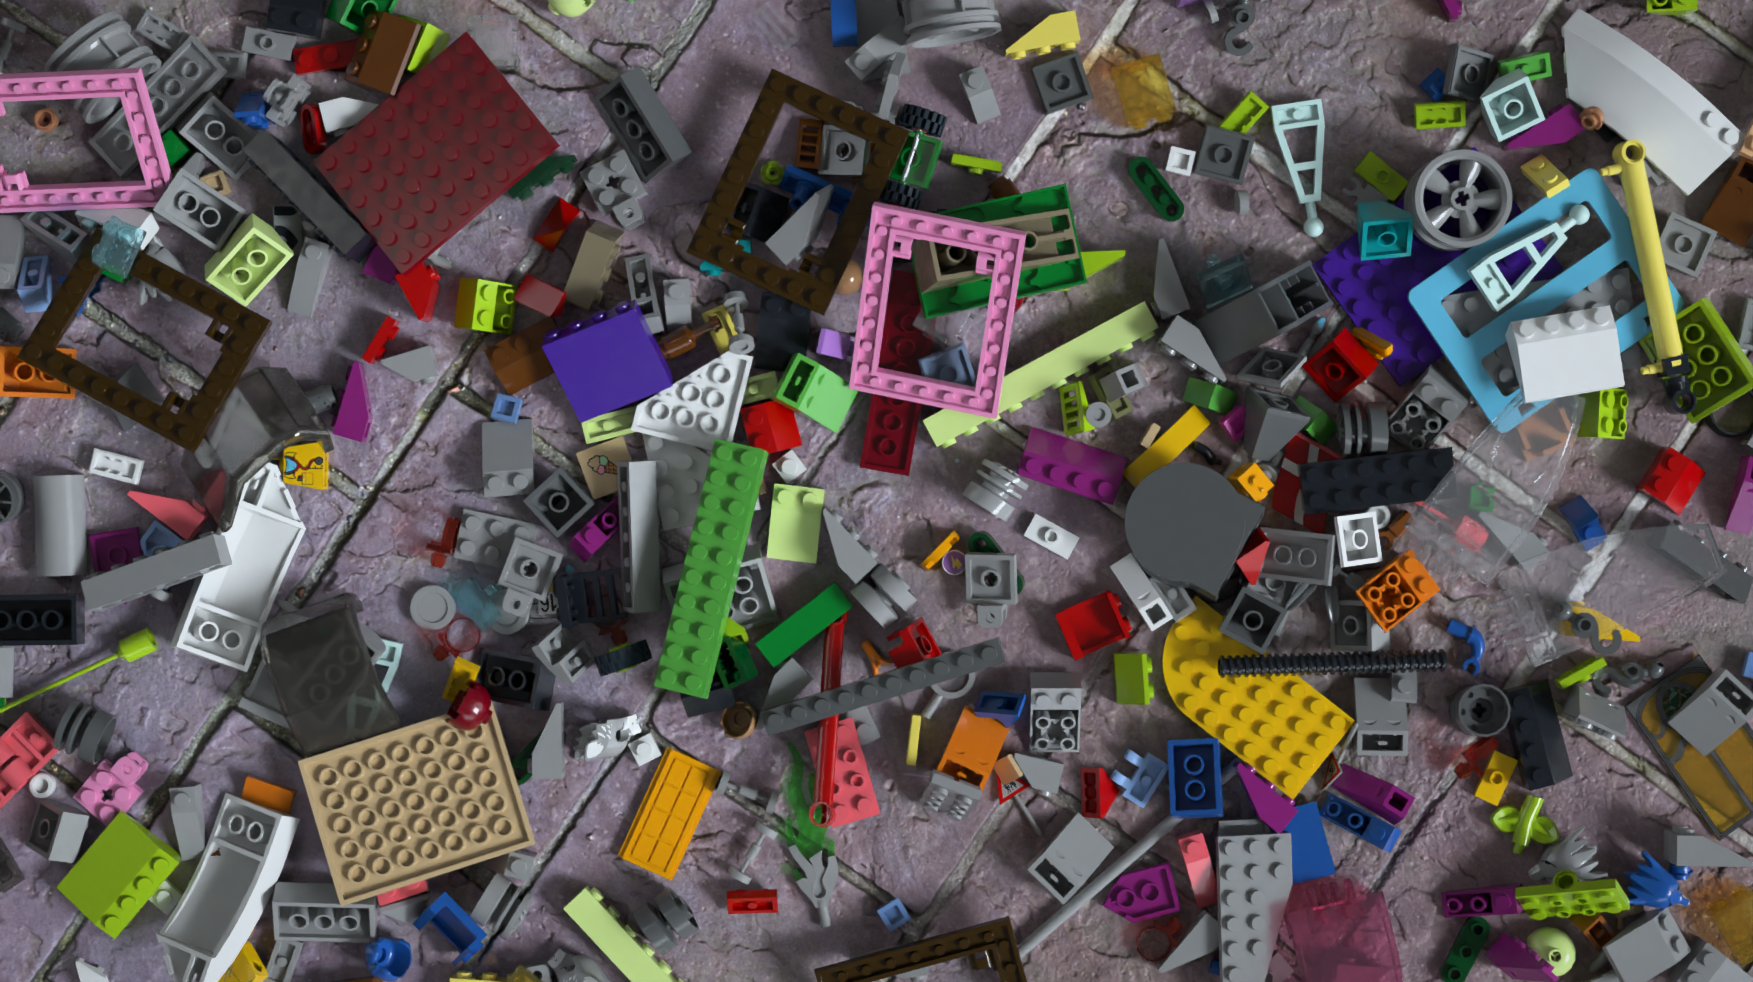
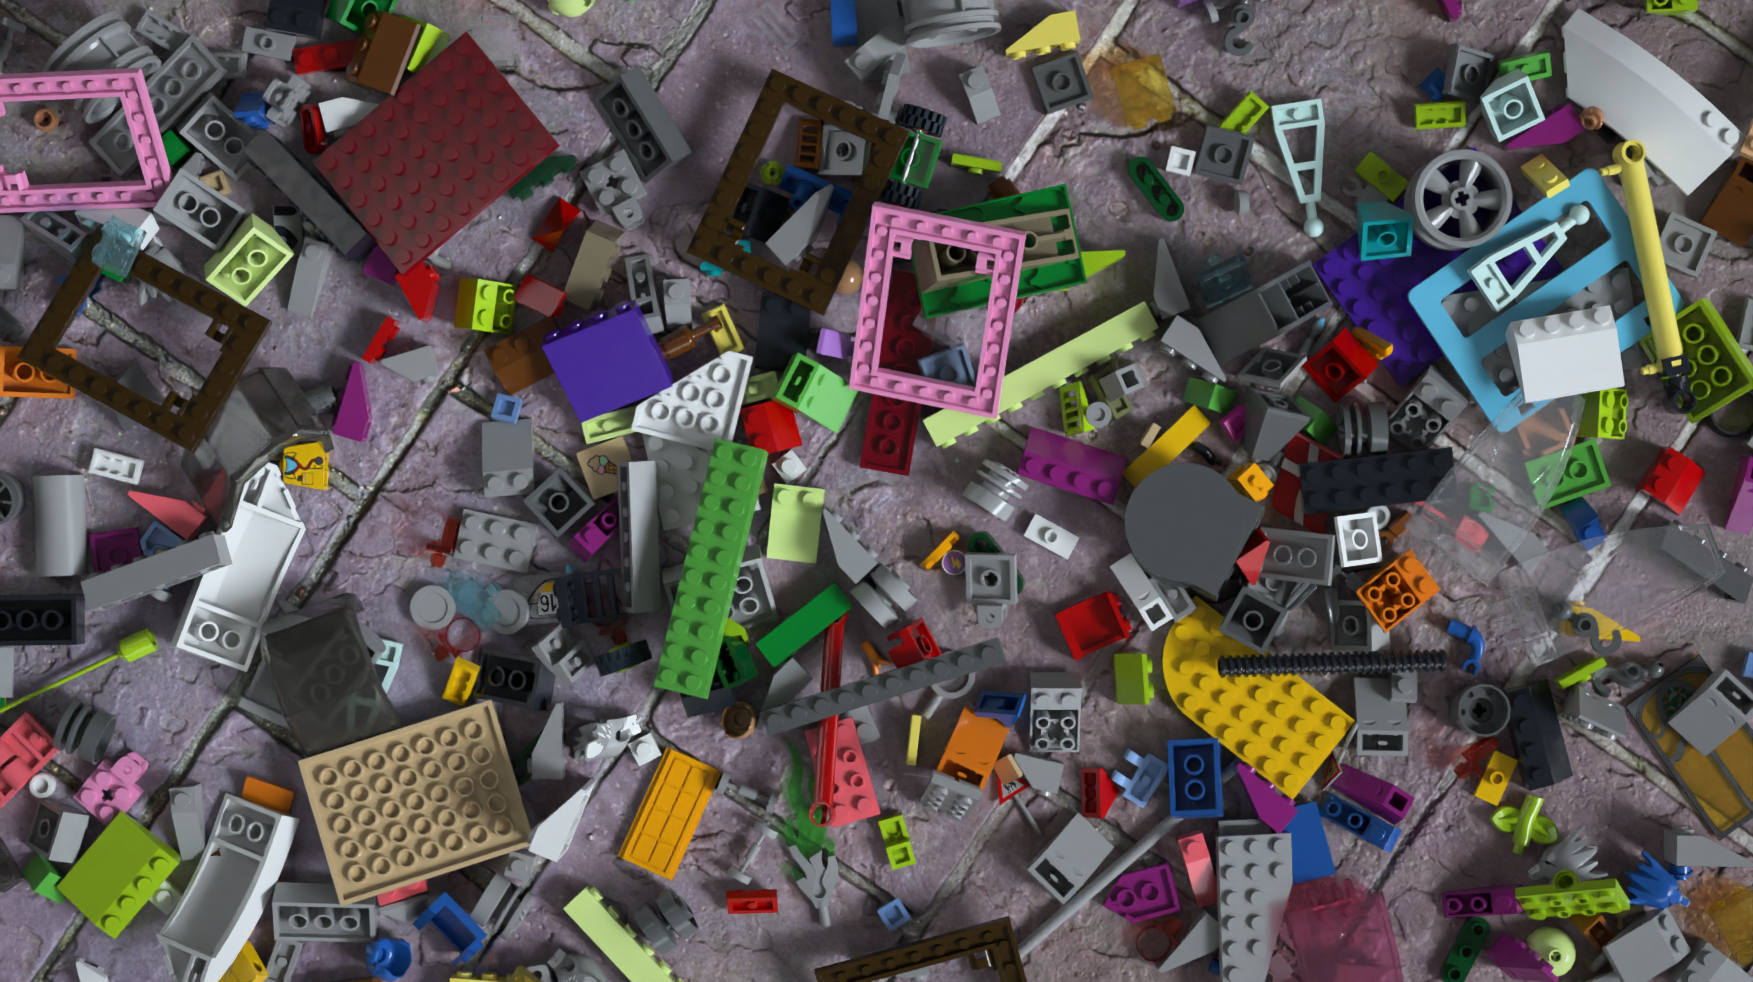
(35, 283): light blue slope -> none
(44, 878): none -> bright green slope
(470, 707): dark red cylinder -> none
(527, 588): light grey plate -> none
(554, 834): none -> white slope
(736, 302): light grey wheel -> none
(896, 840): none -> lime slope
(1582, 474): none -> bright green plate

